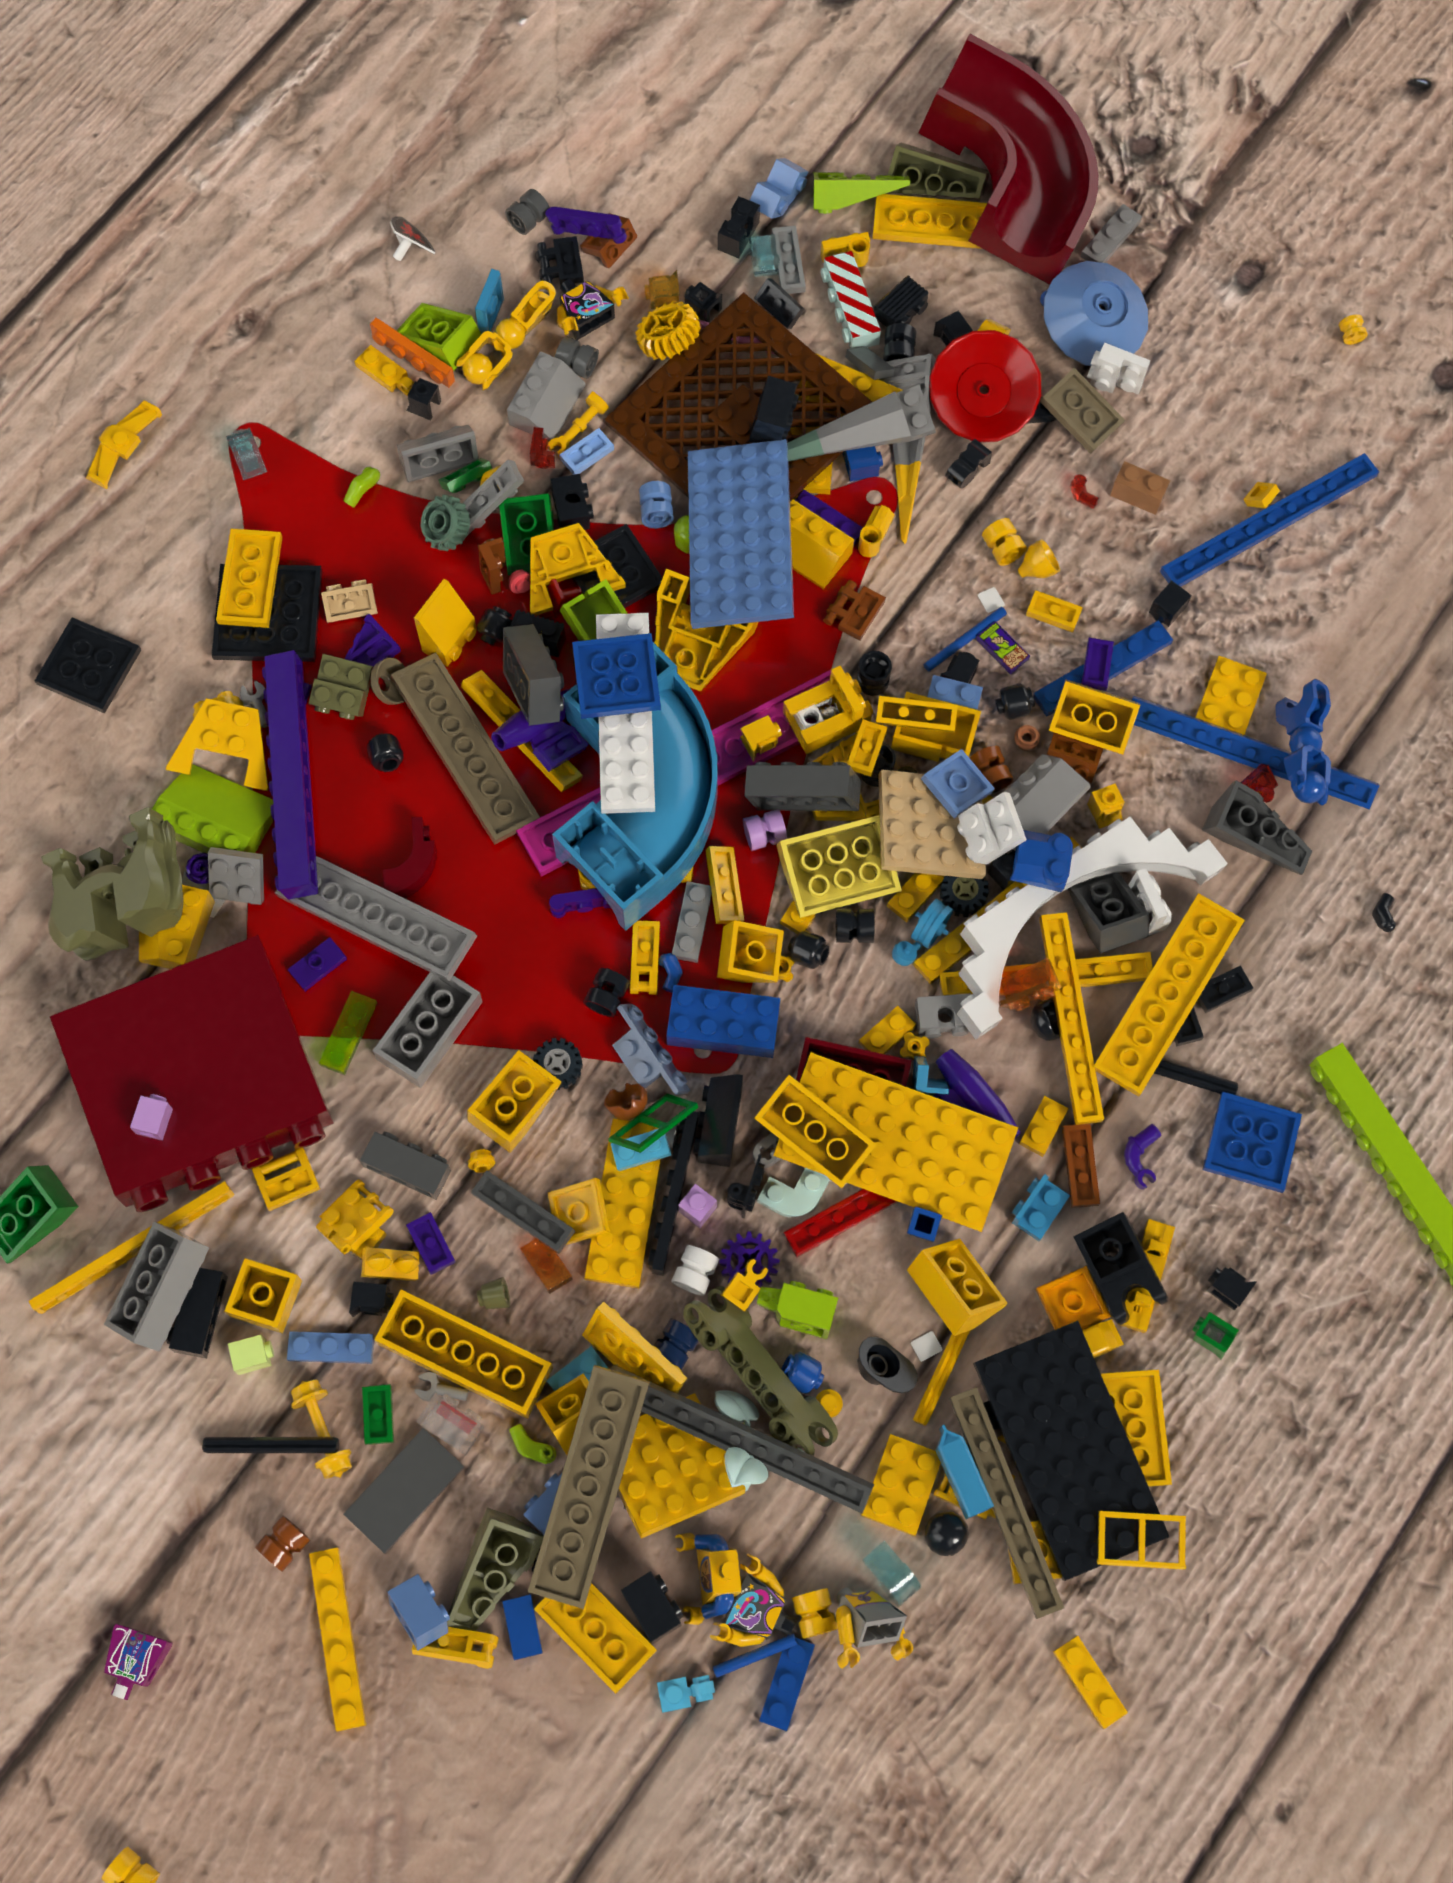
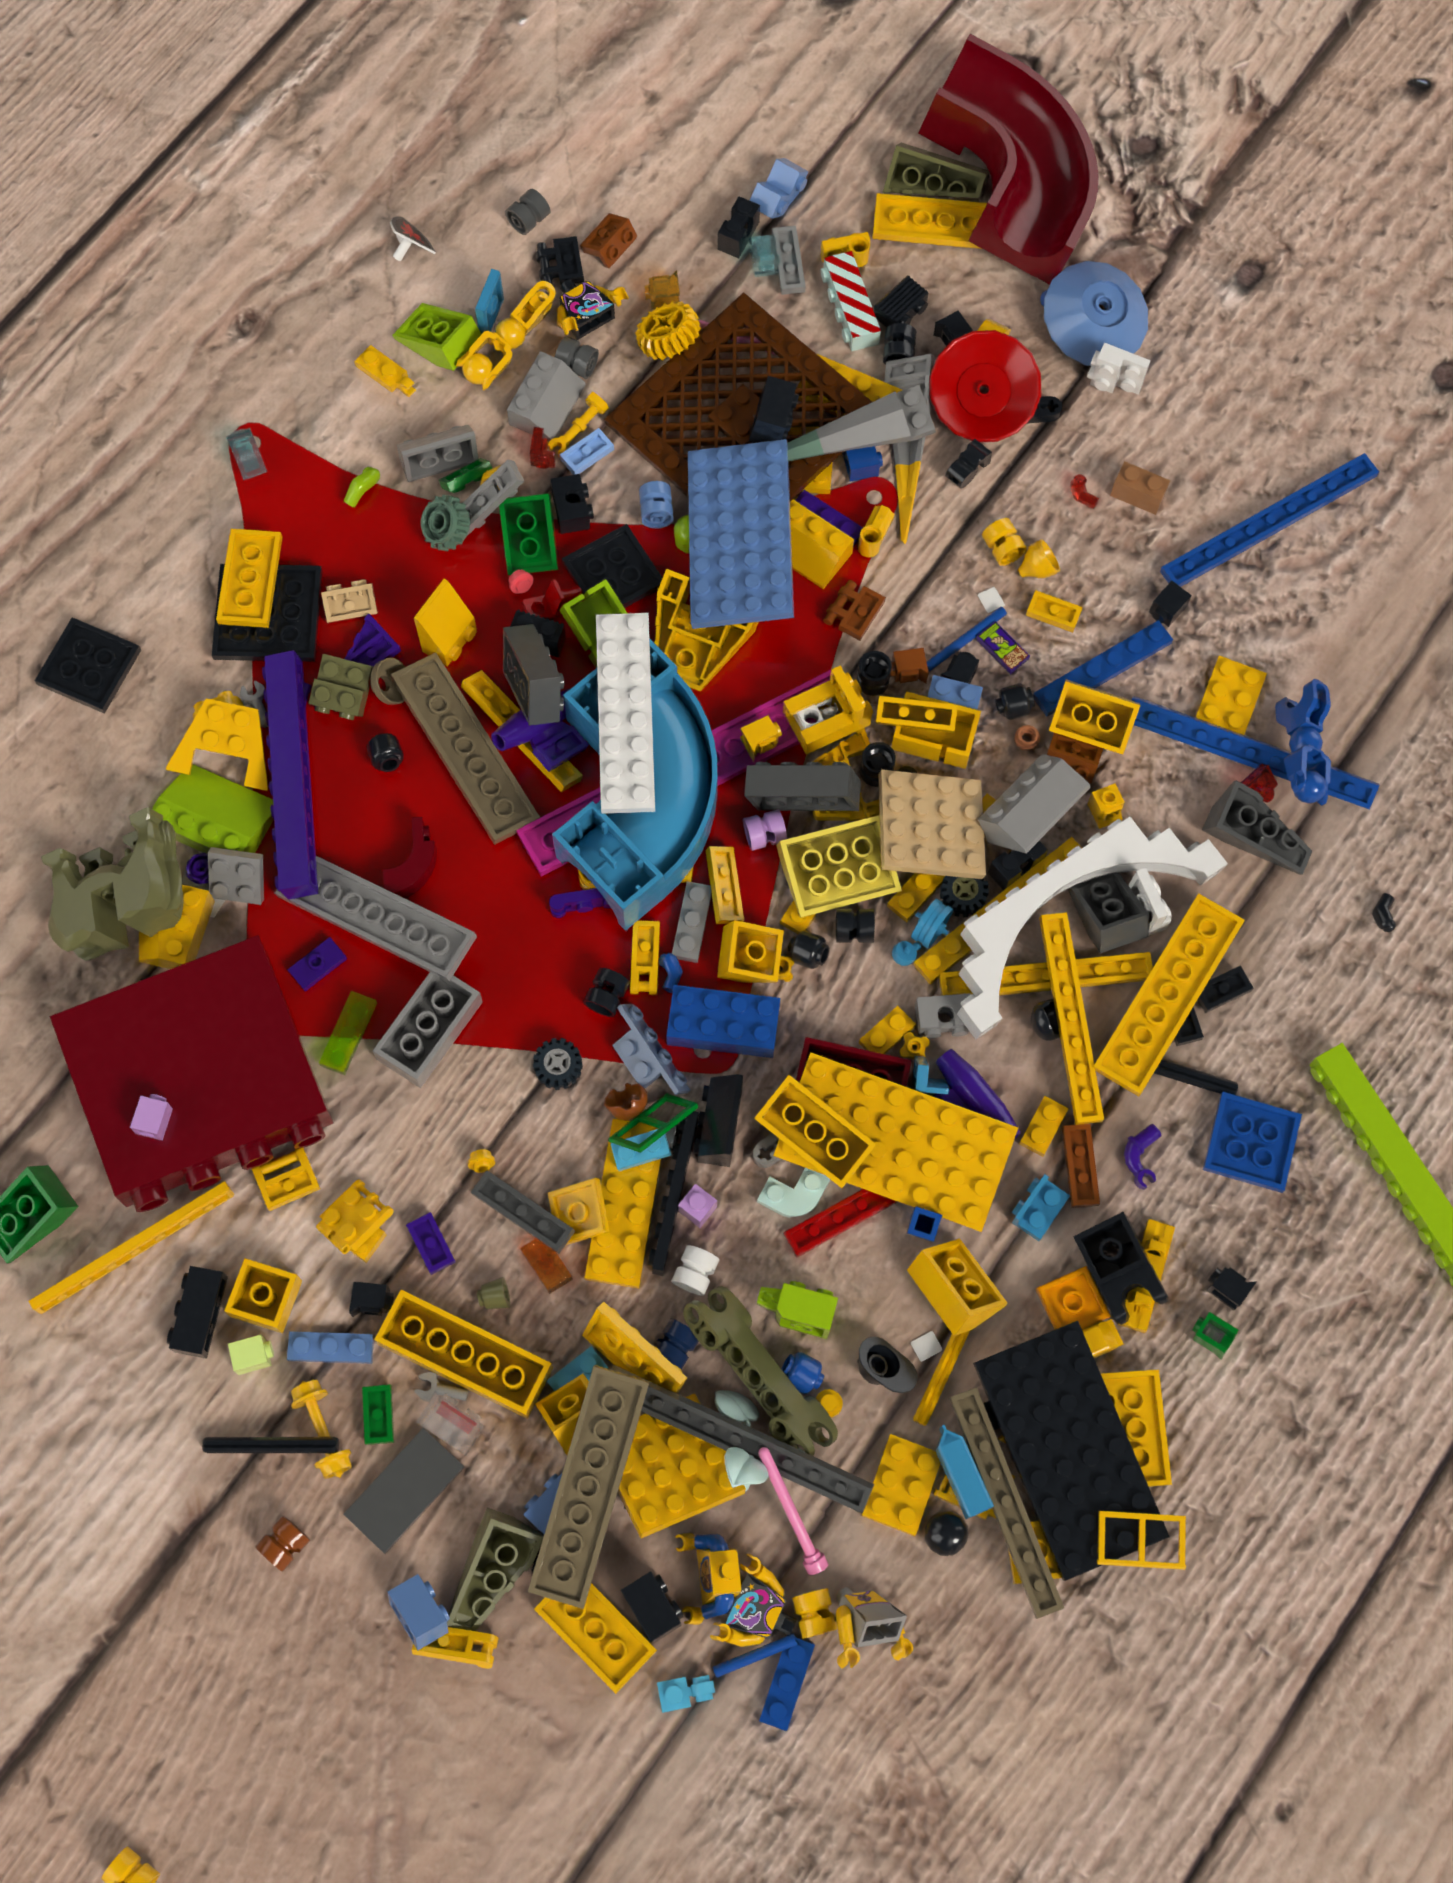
(120, 441): yellow plate -> none
(134, 1659): torso -> none
(156, 1286): light grey brick -> none
(337, 1639): yellow plate -> none
(390, 1264): yellow tile -> none
(406, 1164): dark grey brick -> none
(416, 355): orange plate -> none
(420, 397): black window -> none
(491, 561): dark orange bracket -> none
(492, 625): black head -> none
(513, 1101): yellow slope -> none
(522, 1627): blue tile -> none
(530, 1449): lime arm -> none
(564, 556): yellow wing -> none
(586, 223): dark purple plate -> none
(616, 676): blue plate -> none
(702, 300): black window -> none
(740, 1253): dark purple gear -> none
(742, 1196): black hinge -> none
(742, 1288): yellow plate -> none
(779, 303): black plate -> none
(814, 1560): none -> bright pink piece
(837, 191): lime wedge -> none
(867, 747): yellow plate -> none
(869, 363): dark grey tile -> none
(892, 1573): clear light blue brick -> none
(909, 666): none -> dark orange window
(957, 783): medium blue plate -> none
(990, 763): dark orange wheel -> none
(991, 829): white plate -> none
(1029, 984): clear orange bracket -> none
(1043, 860): blue slope -> none
(1082, 410): dark tan plate -> none
(1090, 1682): yellow plate -> none
(1097, 663): dark purple tile -> none
(1111, 235): light grey plate -> none
(1261, 495): yellow plate -> none
(1353, 329): yellow wheel -> none

